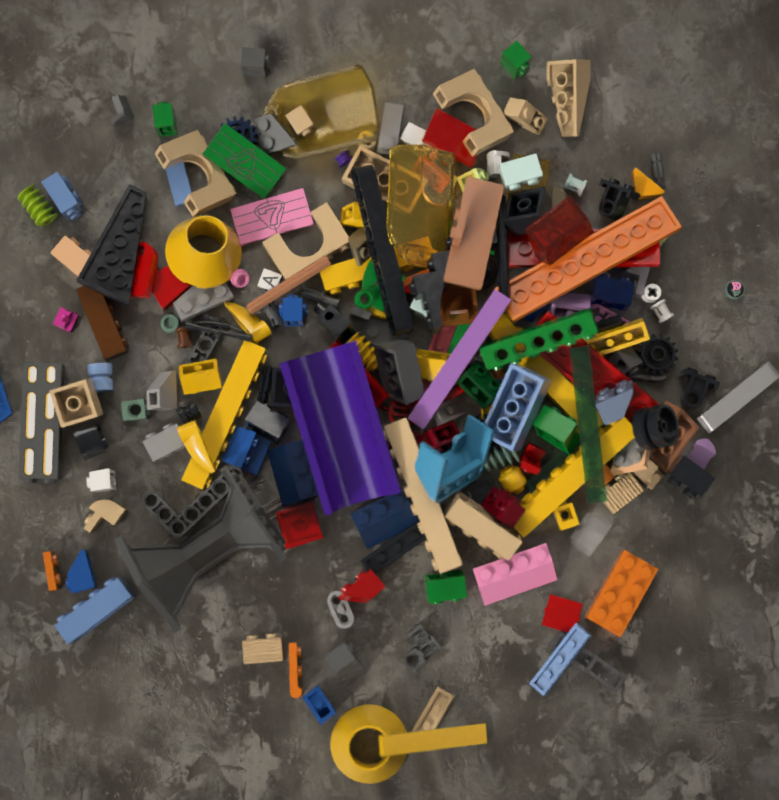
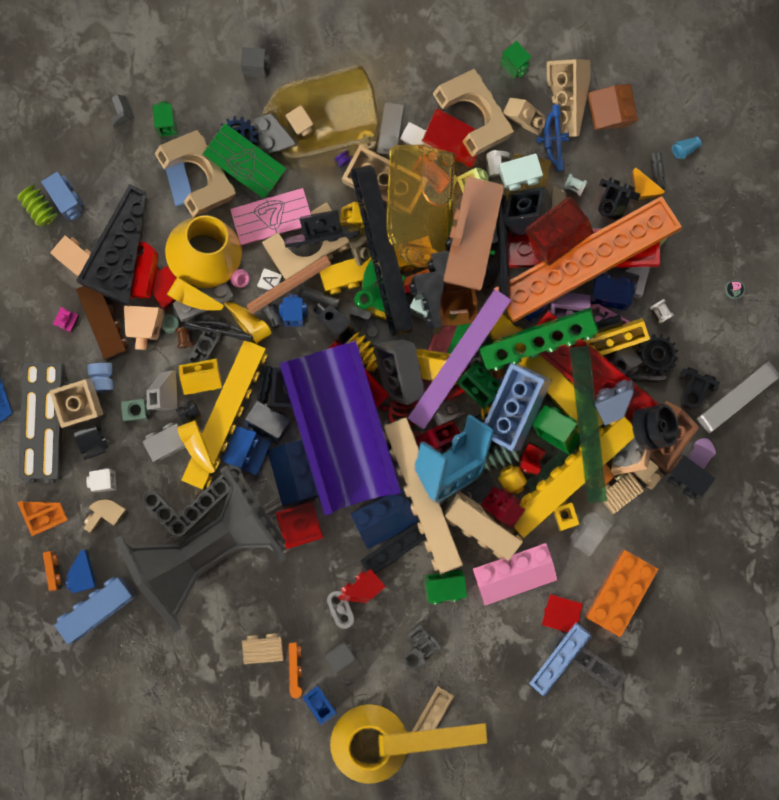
(42, 515): none -> orange wing
(143, 324): none -> light nougat torso
(192, 297): none -> yellow piece
(320, 228): none -> black bracket
(559, 163): none -> blue piece
(613, 107): none -> dark orange slope
(655, 296): white bush -> none
(685, 147): none -> dark azure cone

